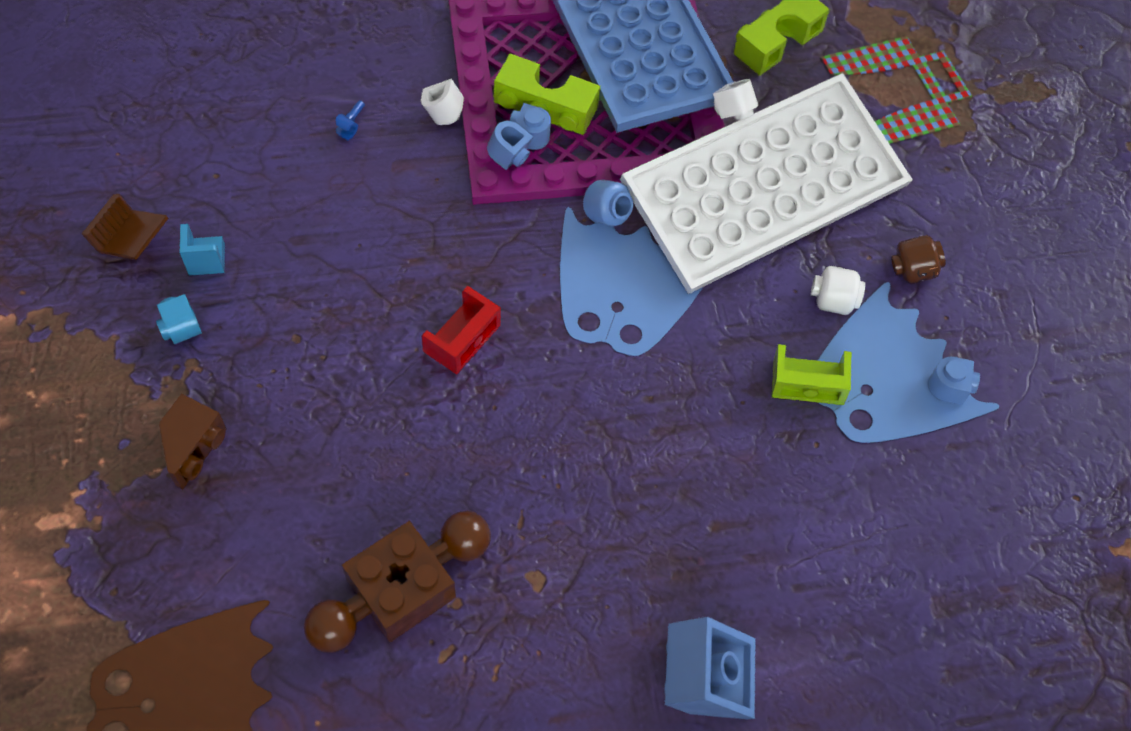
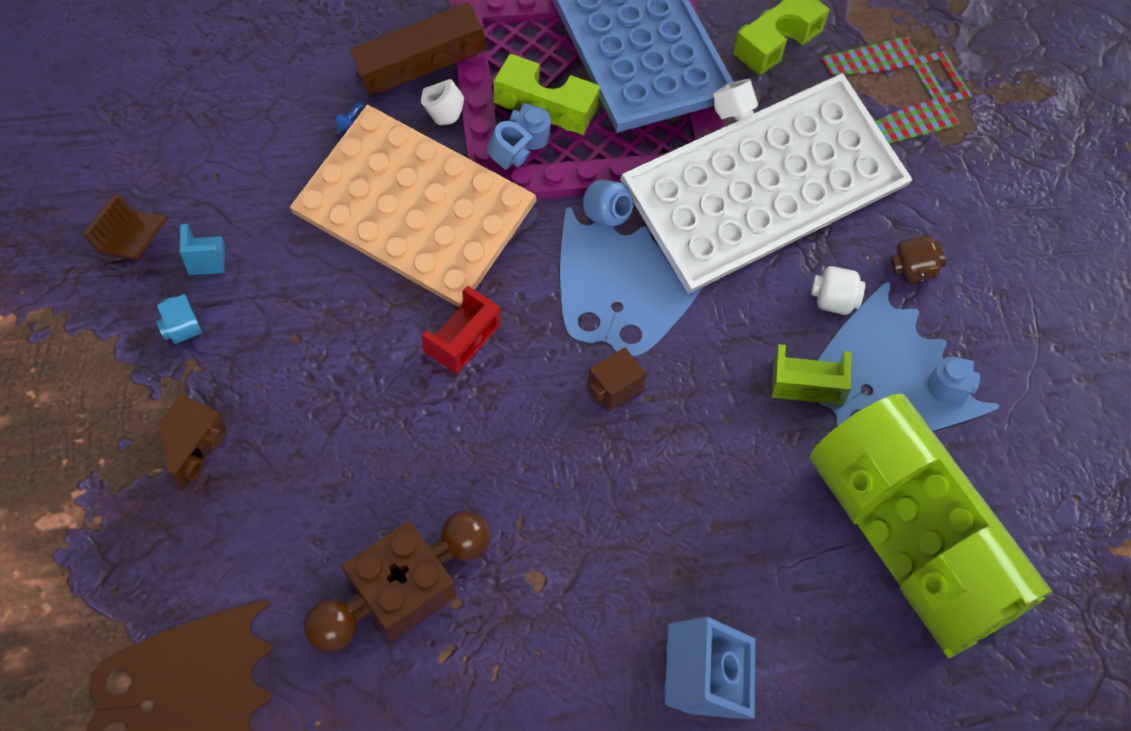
(413, 205): none -> light nougat plate
(419, 49): none -> reddish brown brick
(616, 379): none -> reddish brown brick
(928, 524): none -> lime cylinder

